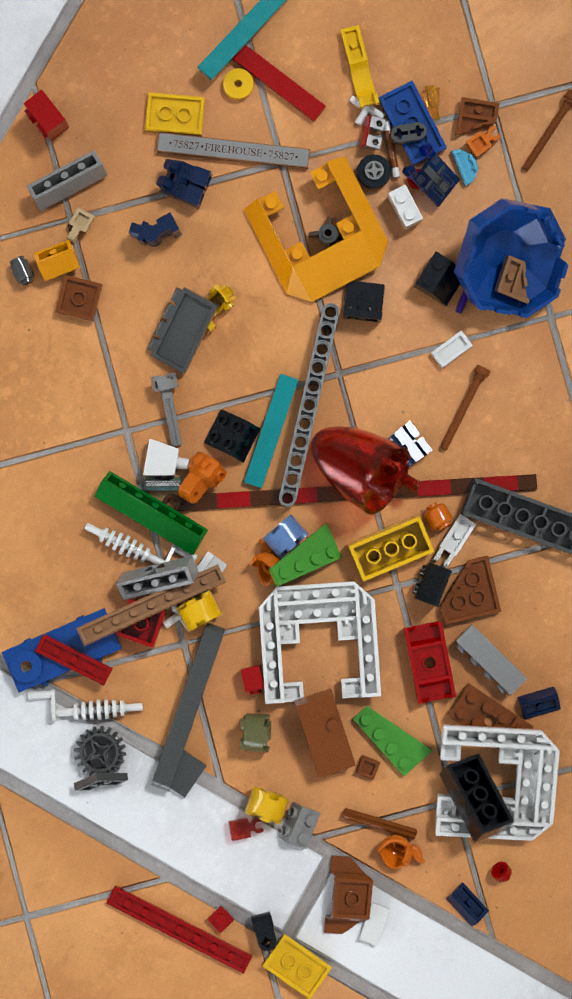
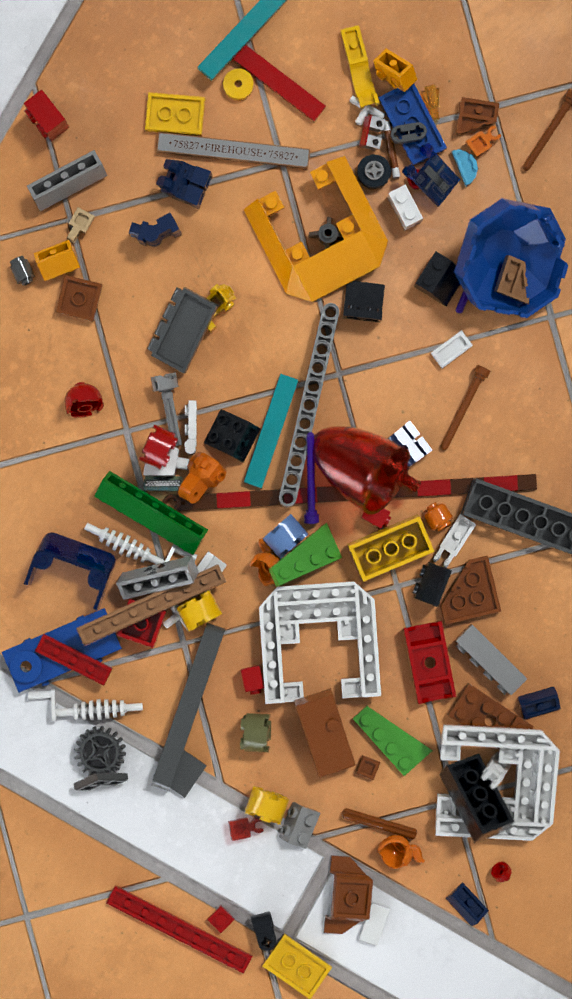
(82, 400): none -> red cylinder
(97, 561): none -> clear blue windscreen
(158, 446): none -> red brick
(191, 428): none -> white hinge
(311, 515): none -> dark purple piece
(378, 519): none -> red brick
(395, 70): none -> light orange brick
(495, 771): none -> white hinge

